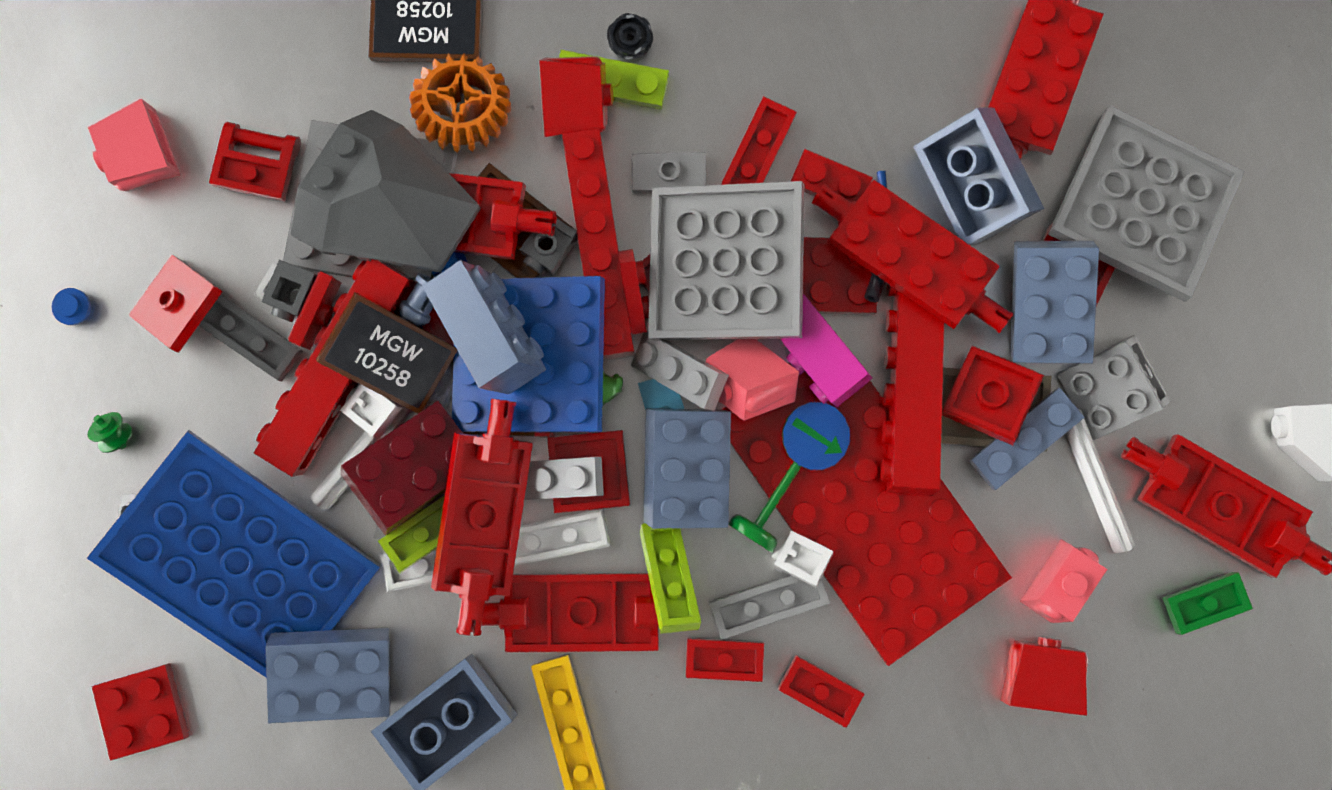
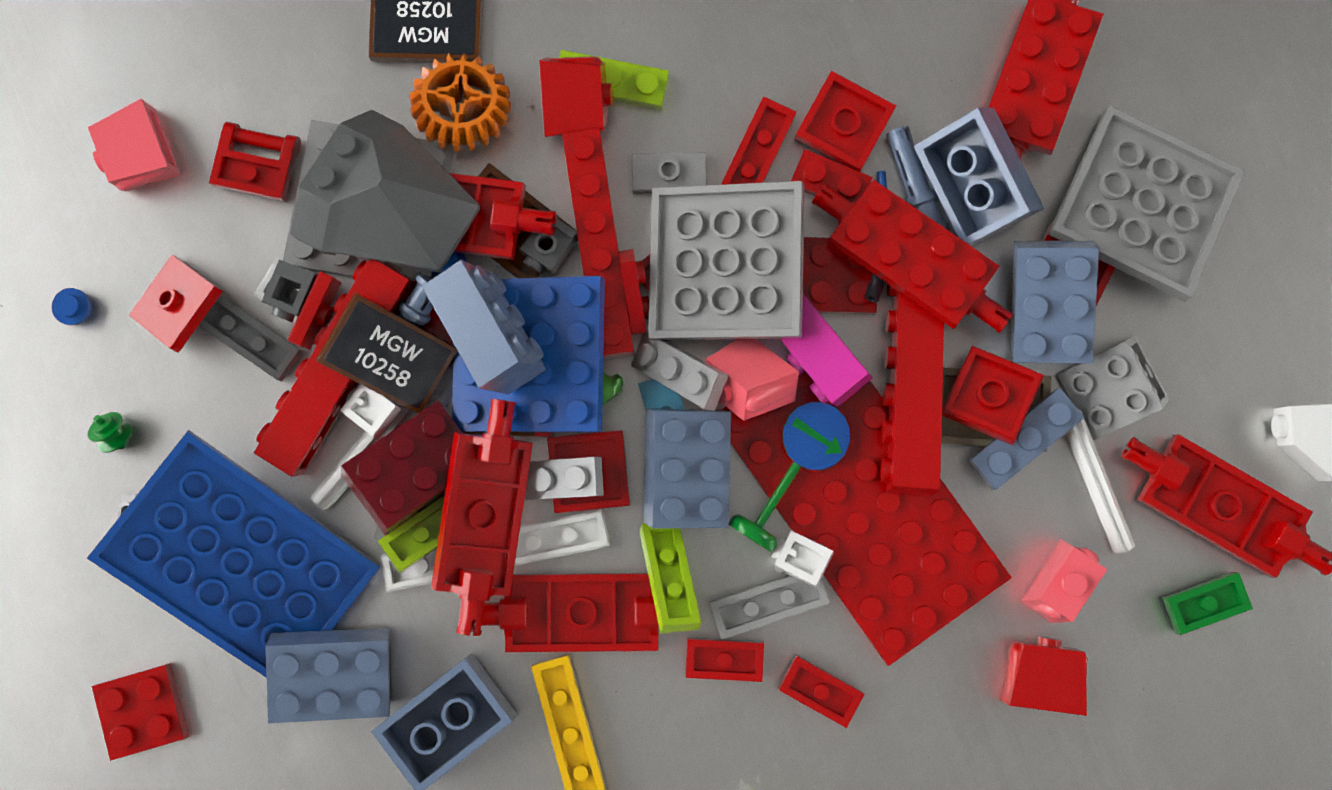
(632, 25): black plate -> none
(845, 121): none -> red plate
(913, 174): none -> sand blue pin

